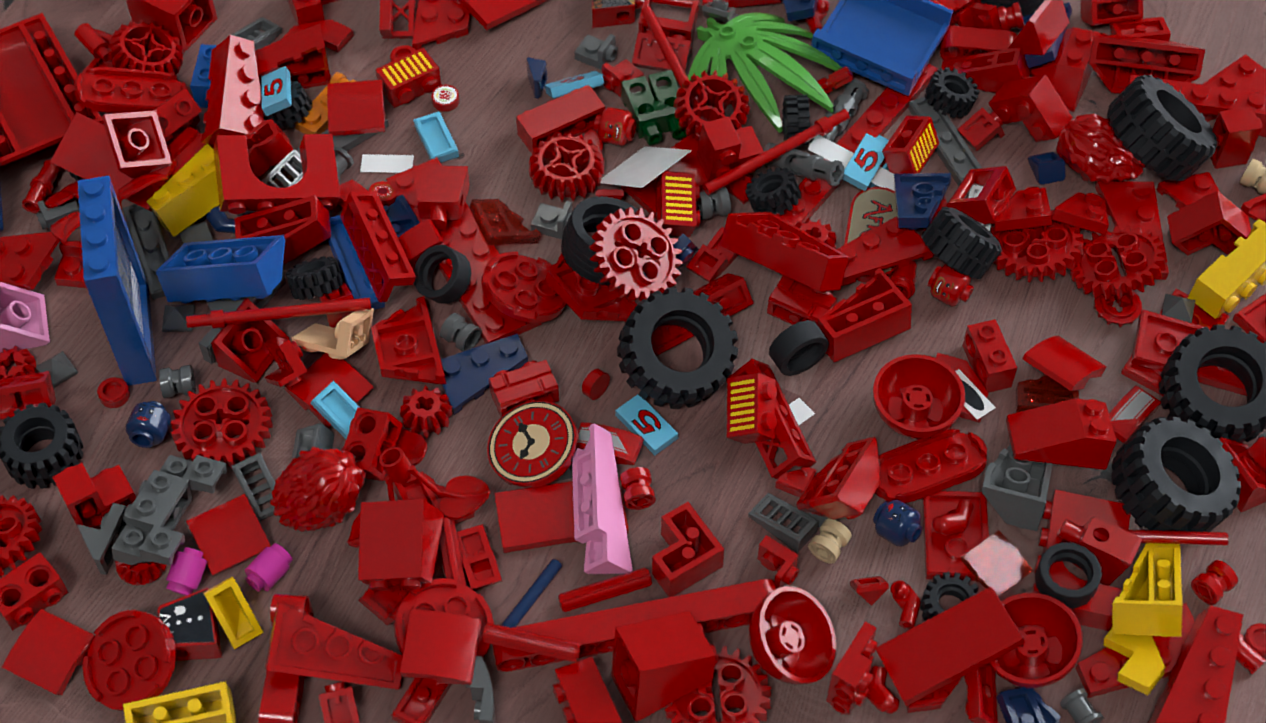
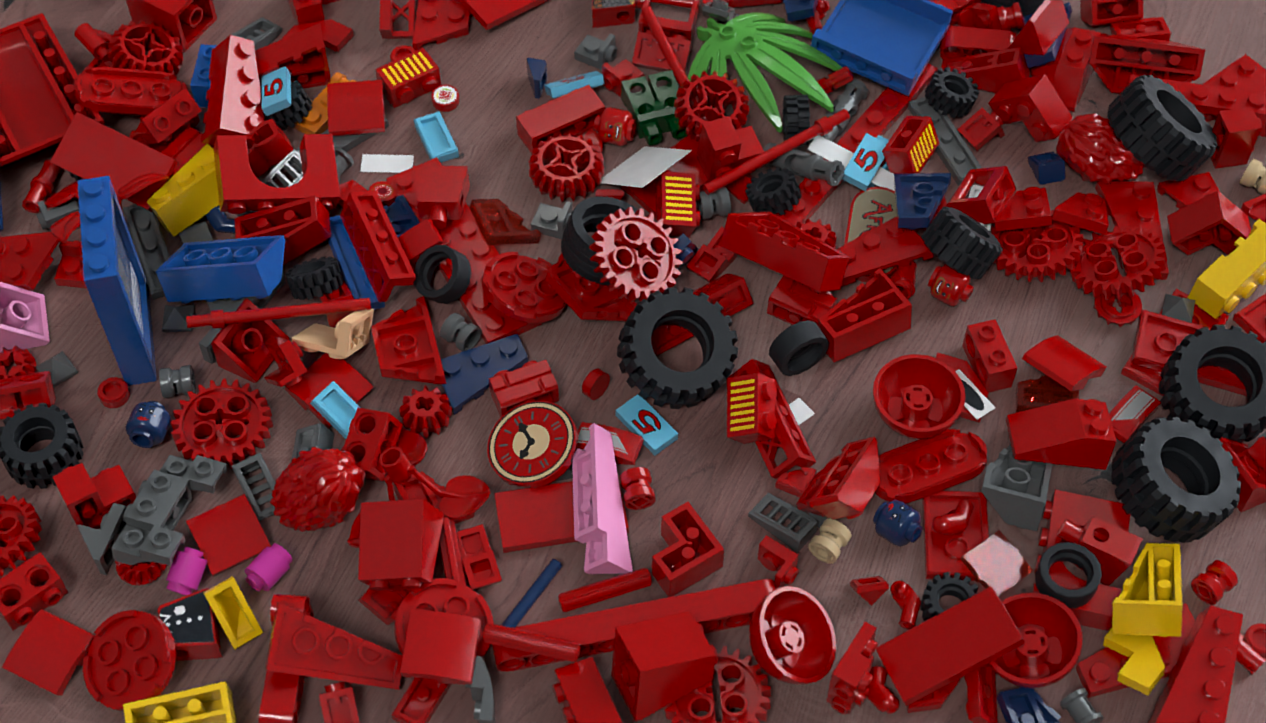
(137, 142): red slope -> none
(1182, 537): red bar -> none

